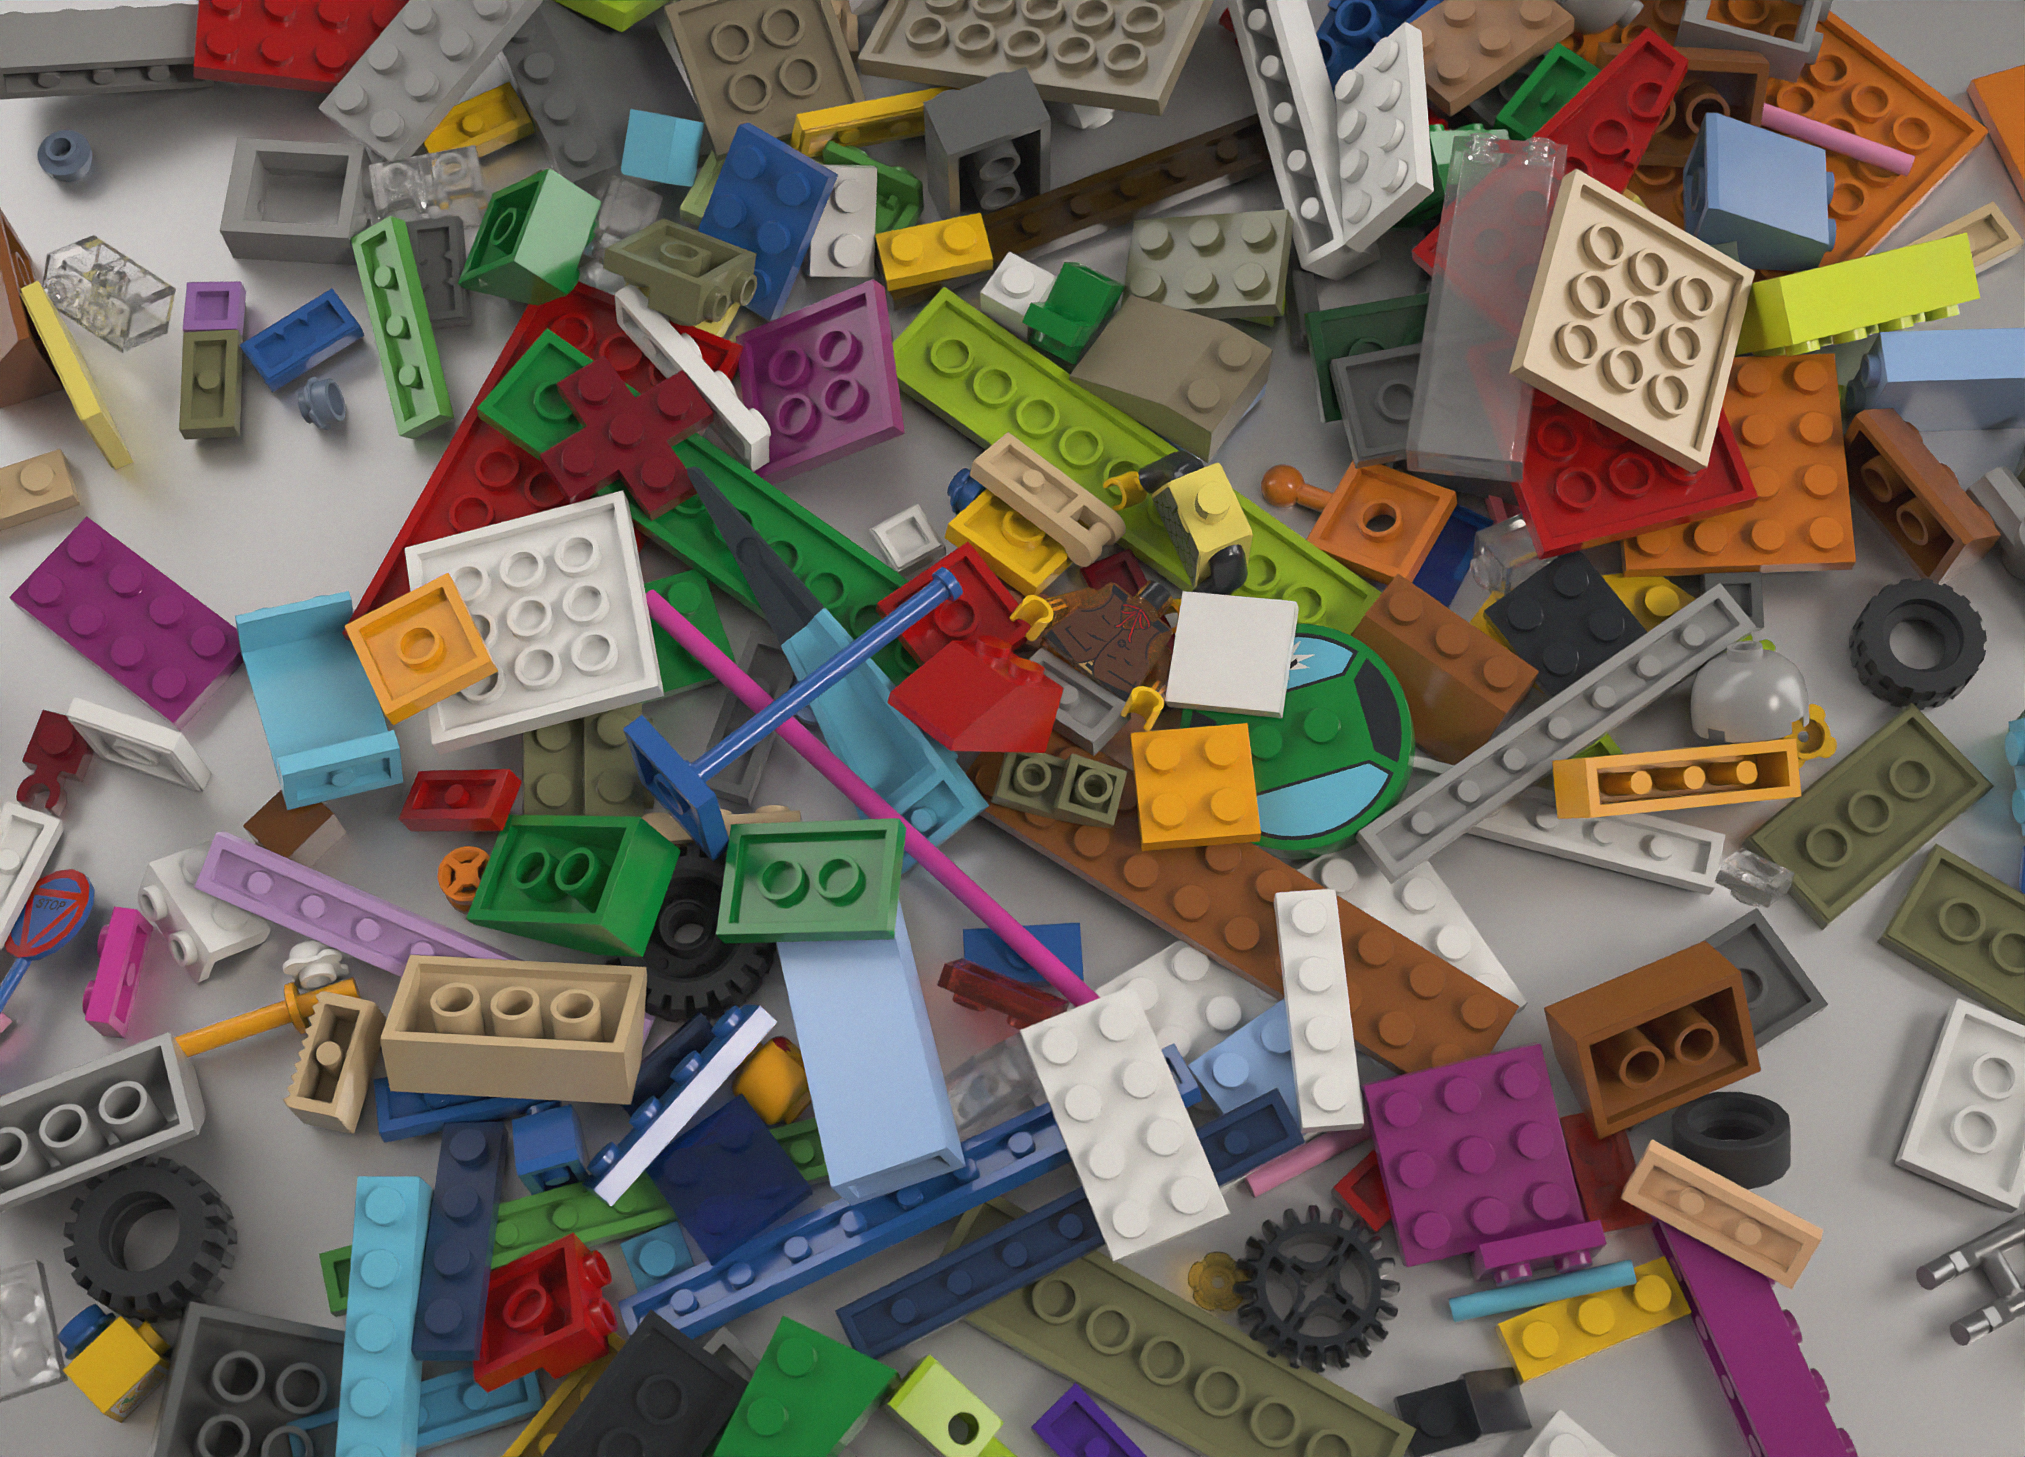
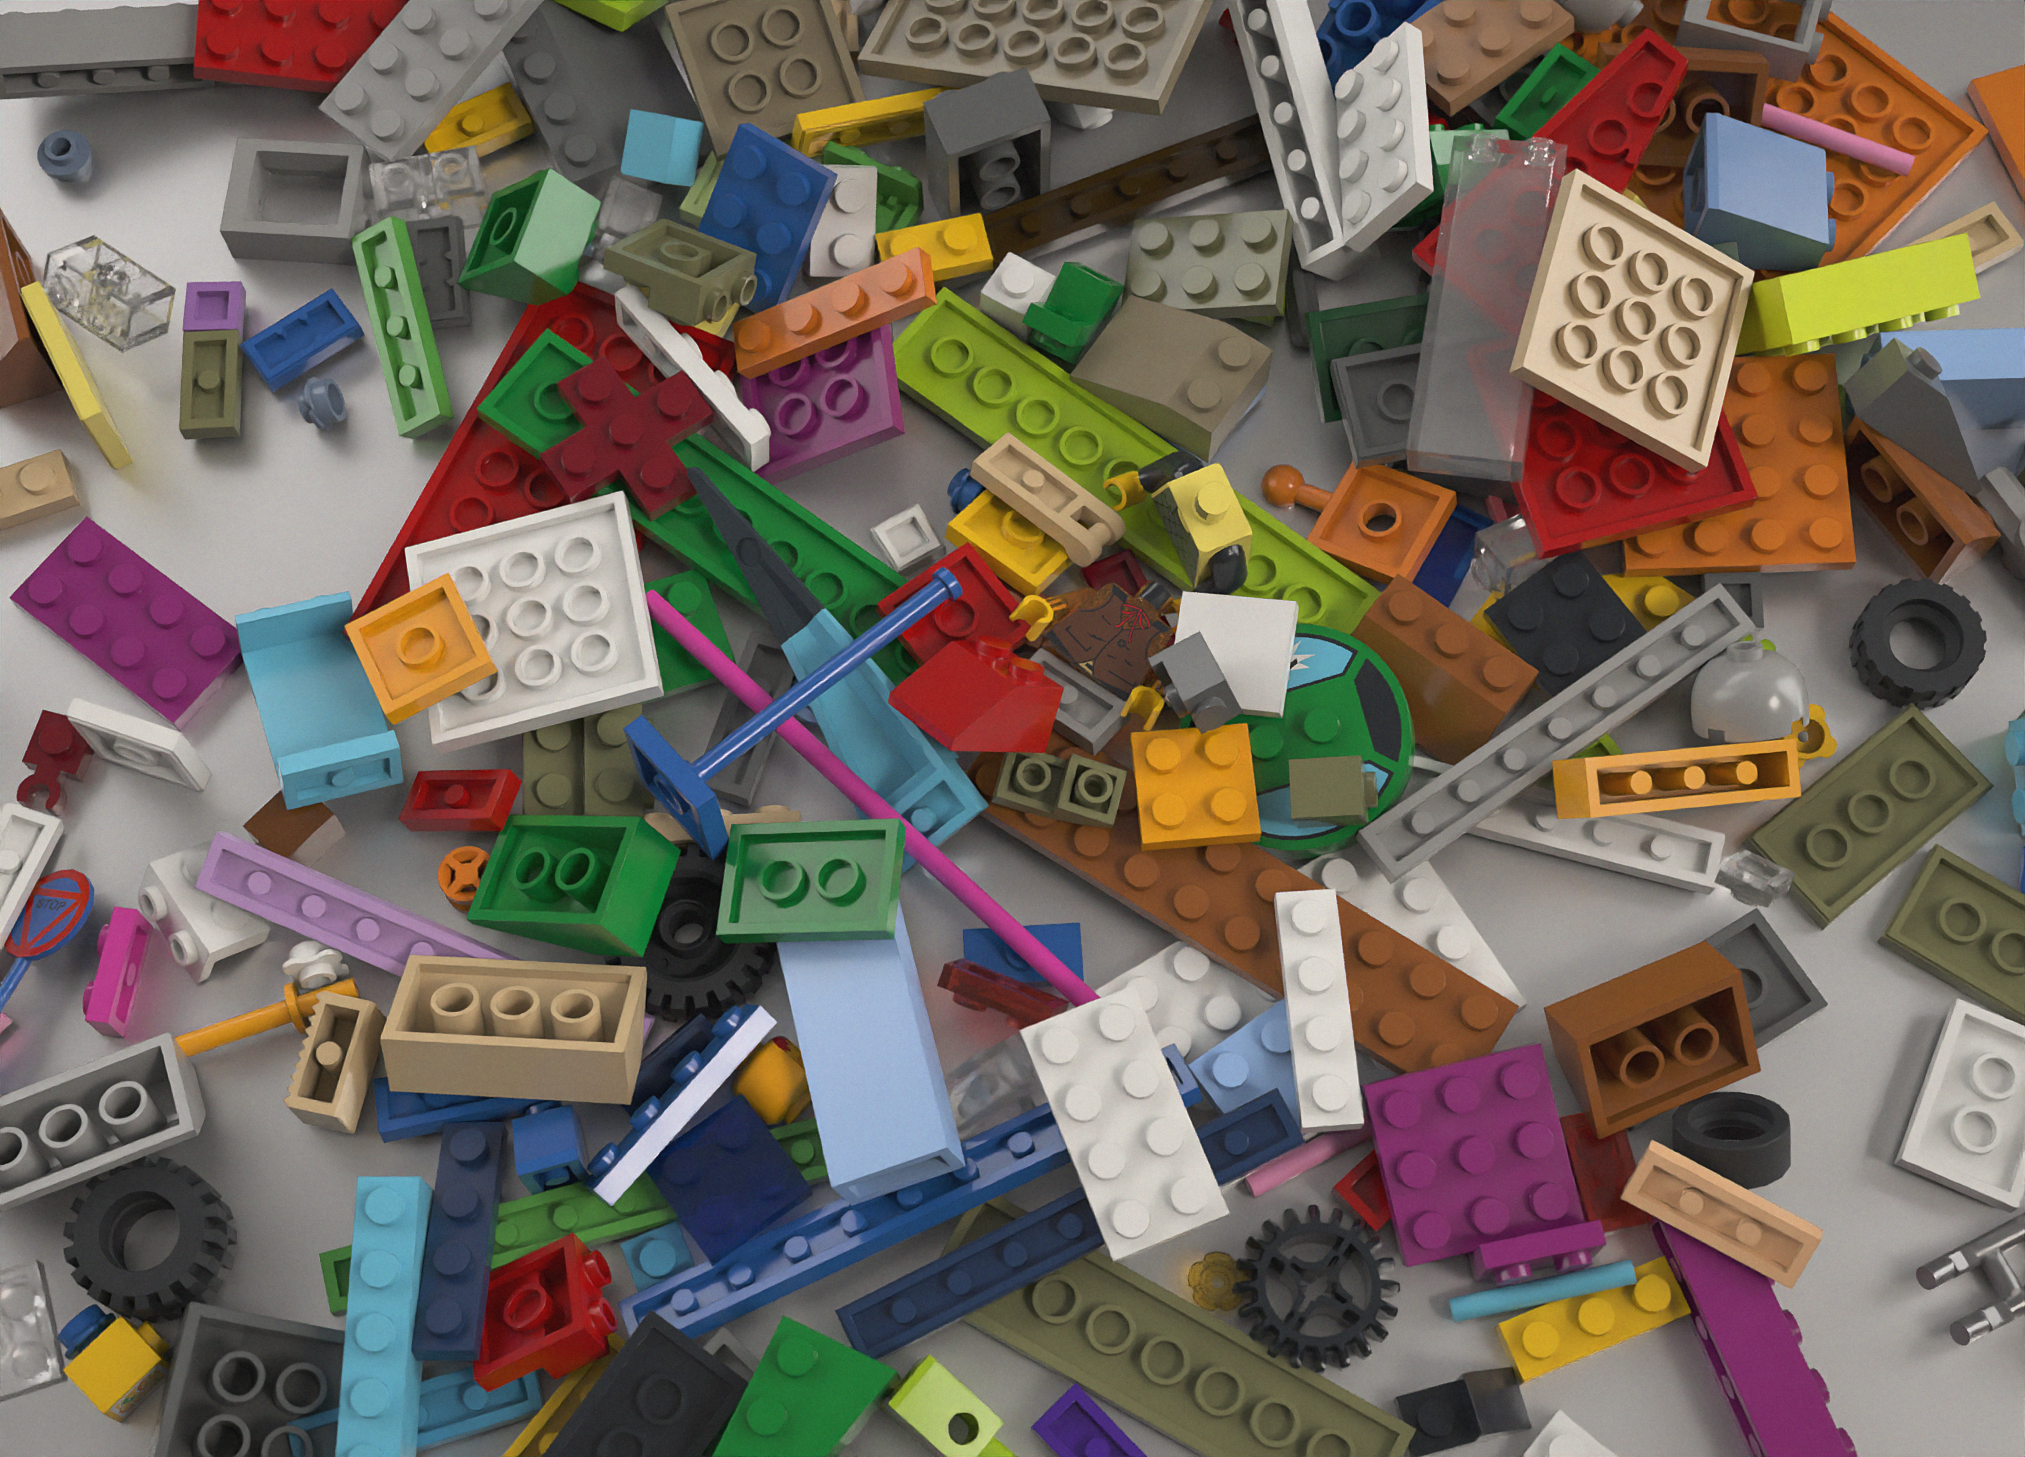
(834, 313): none -> orange plate
(1195, 683): none -> brick
(1331, 791): none -> olive brick
(1907, 403): none -> dark grey slope

